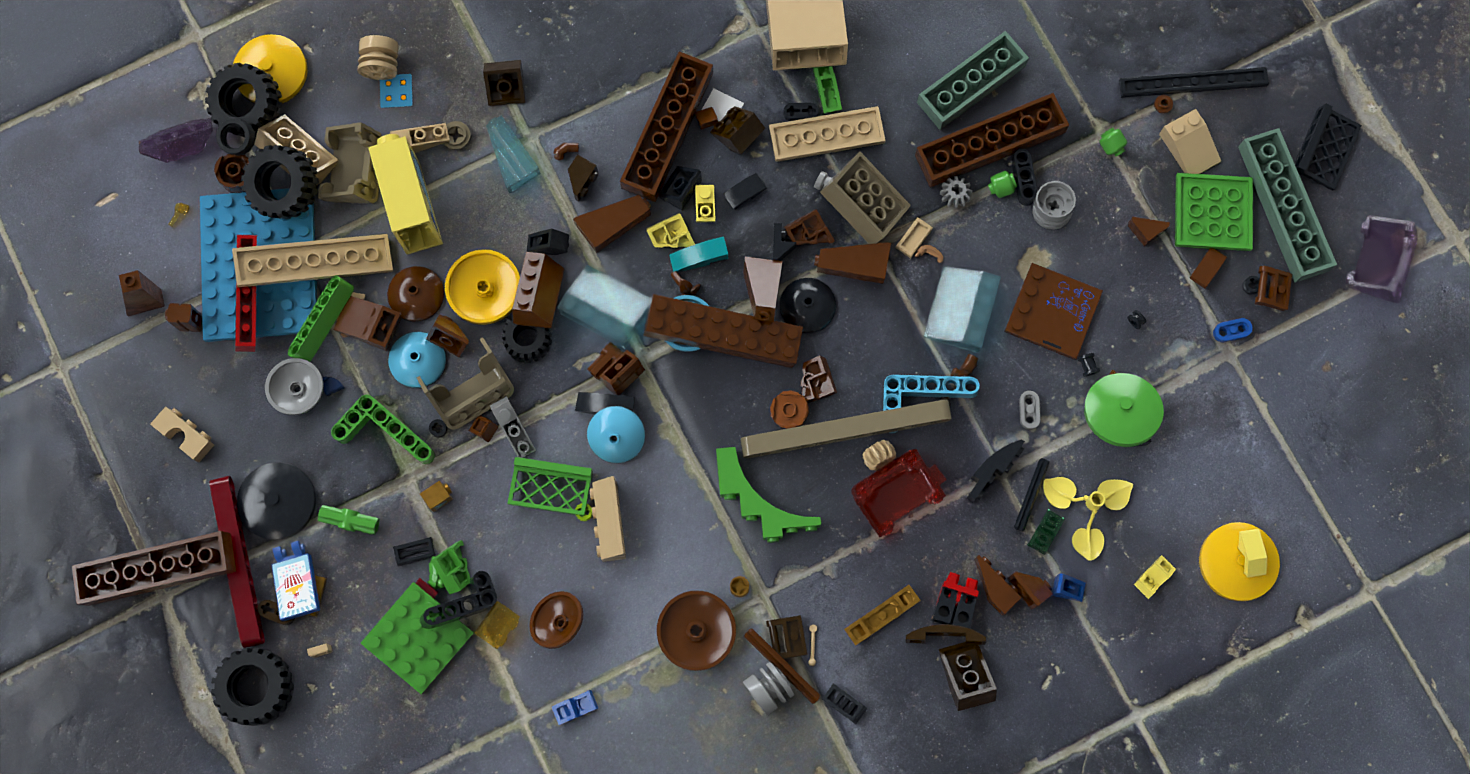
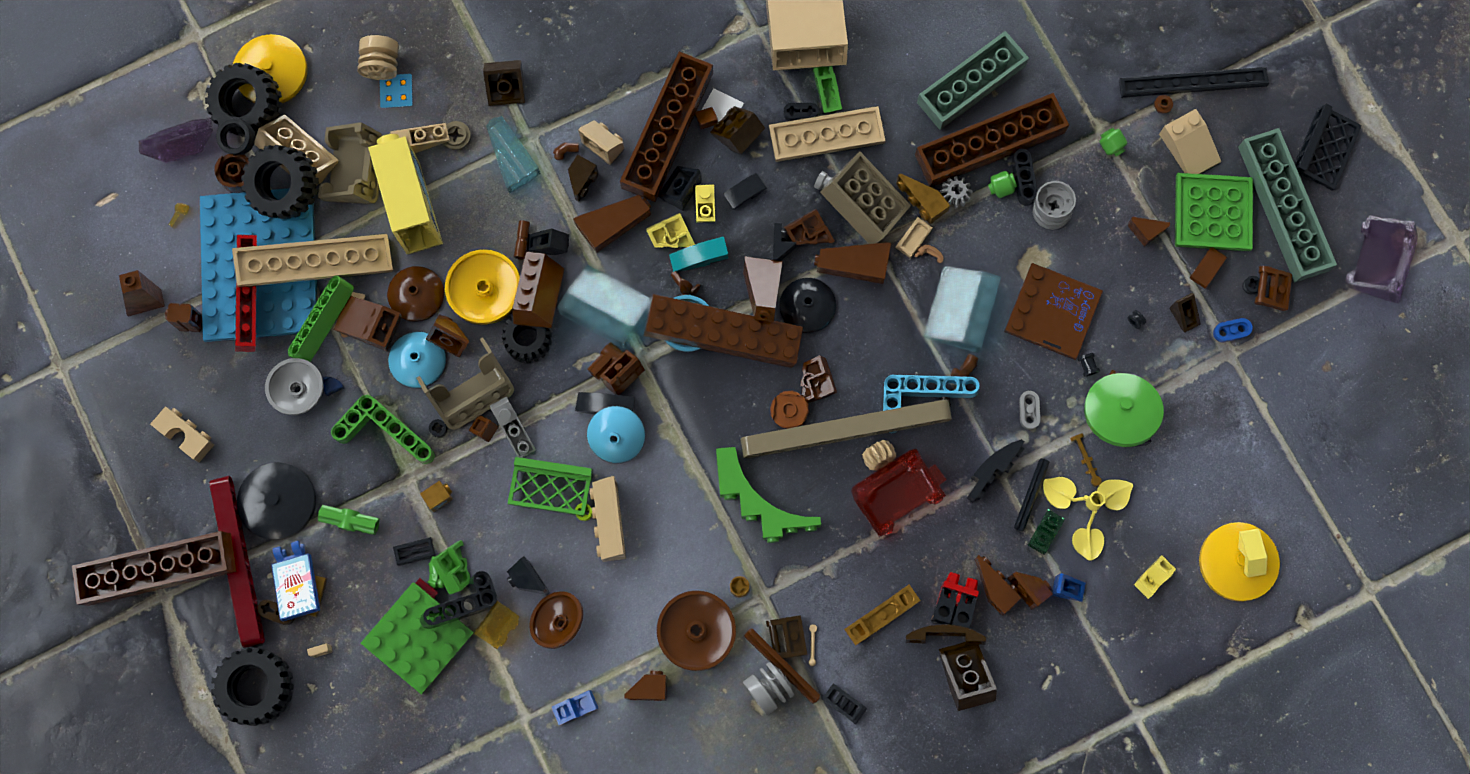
(521, 242): none -> reddish brown piece
(526, 578): none -> black slope
(601, 141): none -> tan slope
(650, 688): none -> reddish brown slope
(927, 200): none -> pearl gold slope
(1096, 480): none -> pearl gold piece
(1186, 312): none -> dark brown slope

